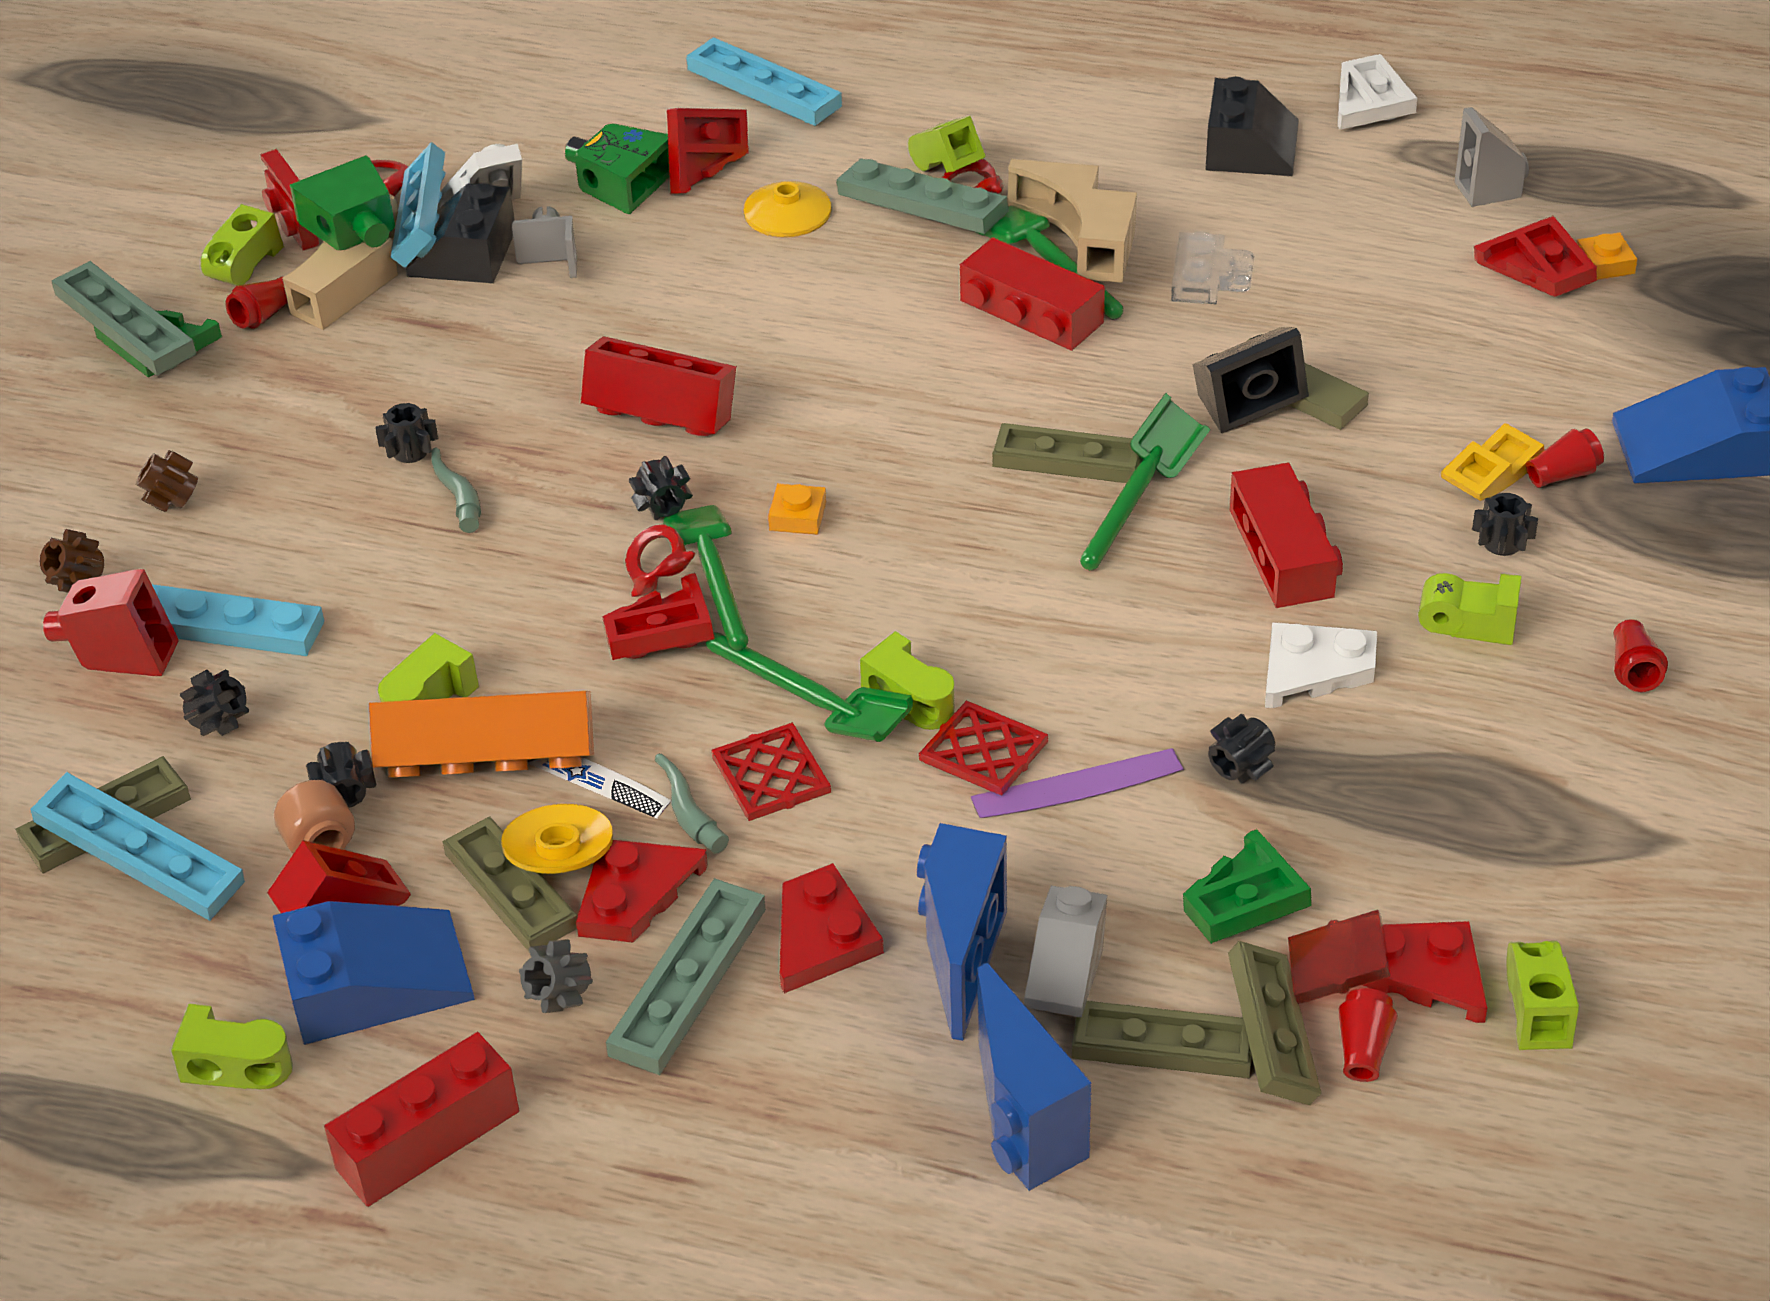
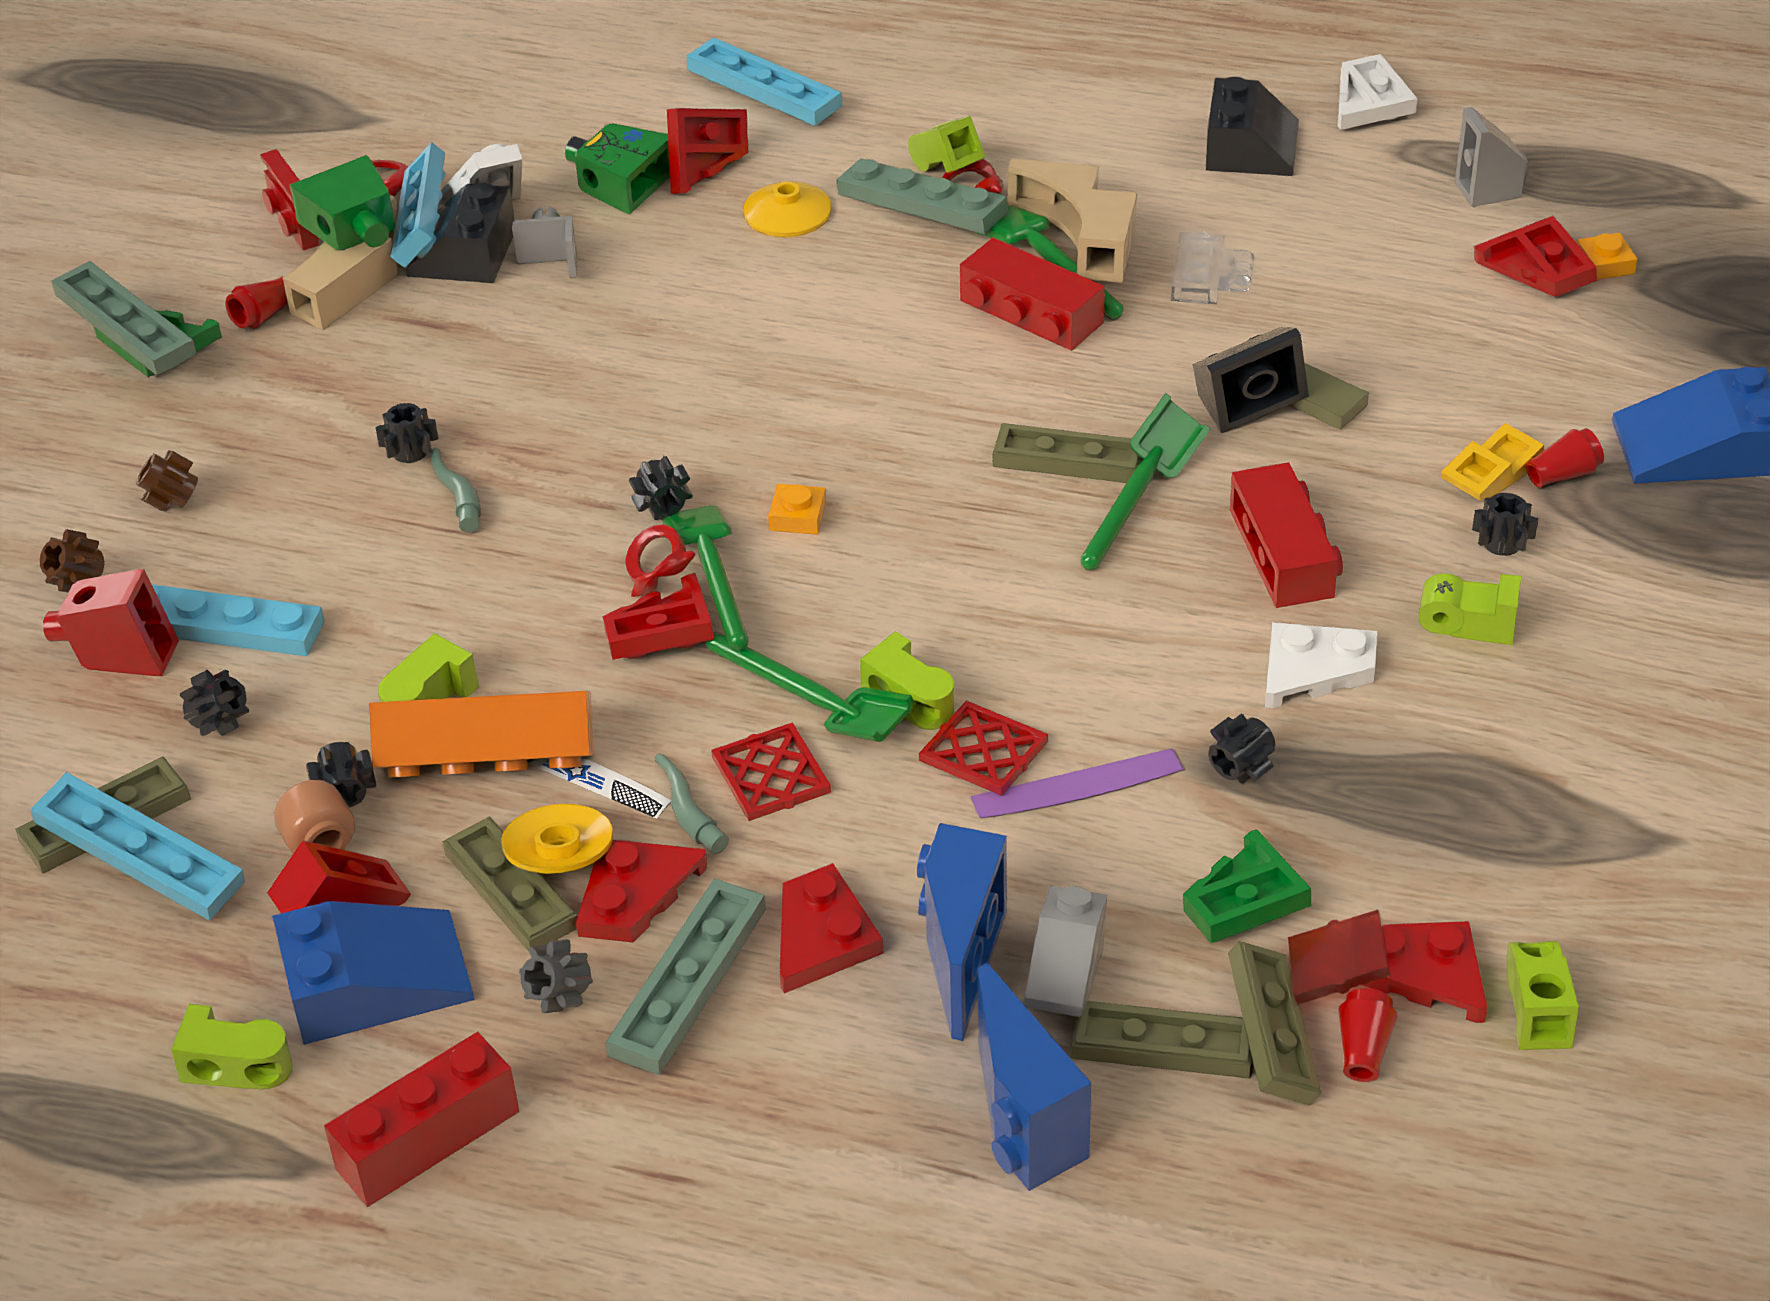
(239, 246): lime leg -> none
(658, 386): red brick -> none
(1638, 659): red cone -> none

